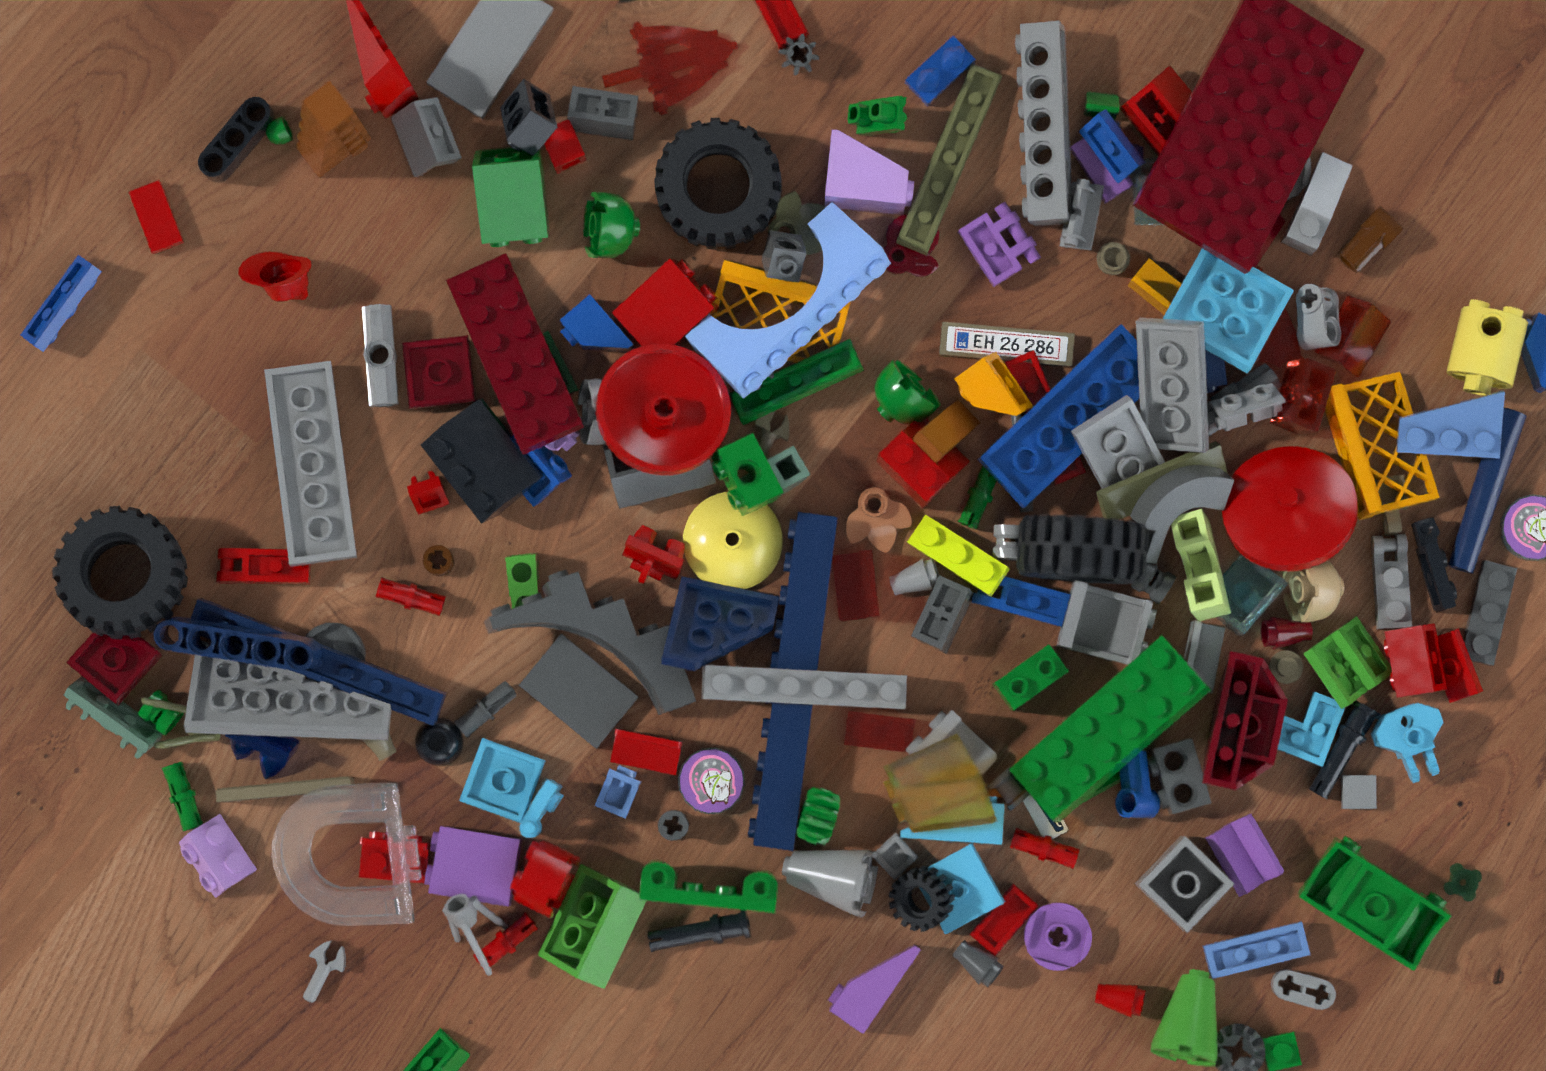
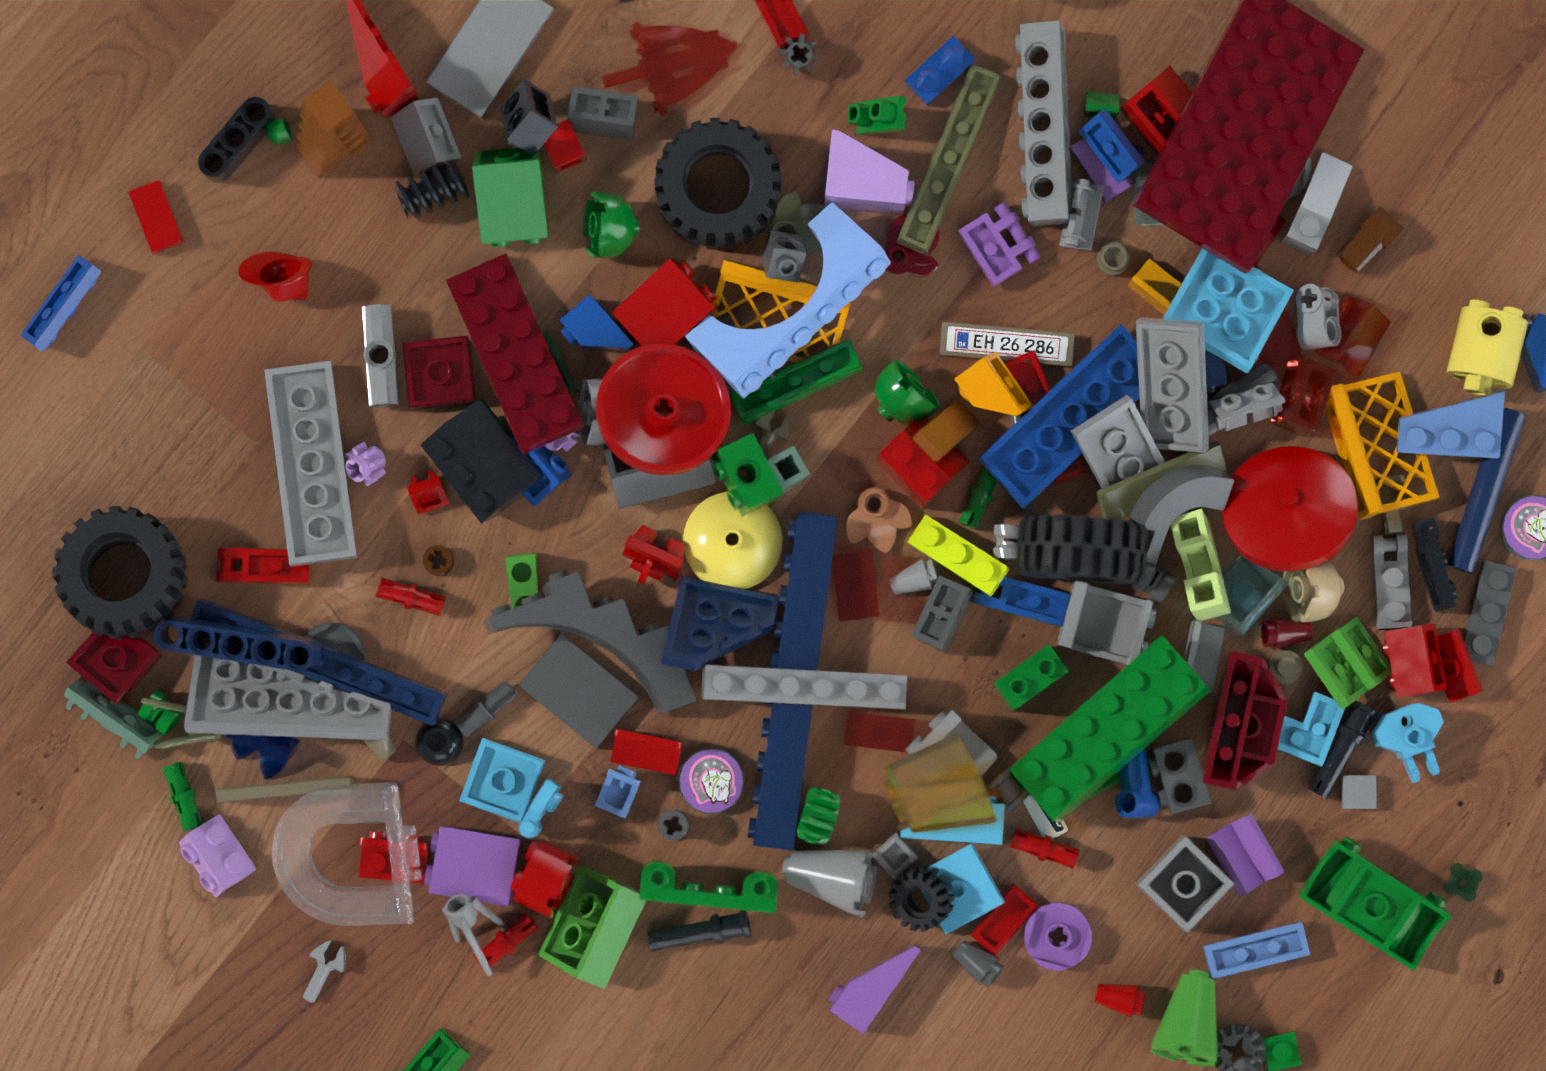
(365, 464): none -> lavender gear
(431, 190): none -> black piece
(1305, 981): light grey beam -> none

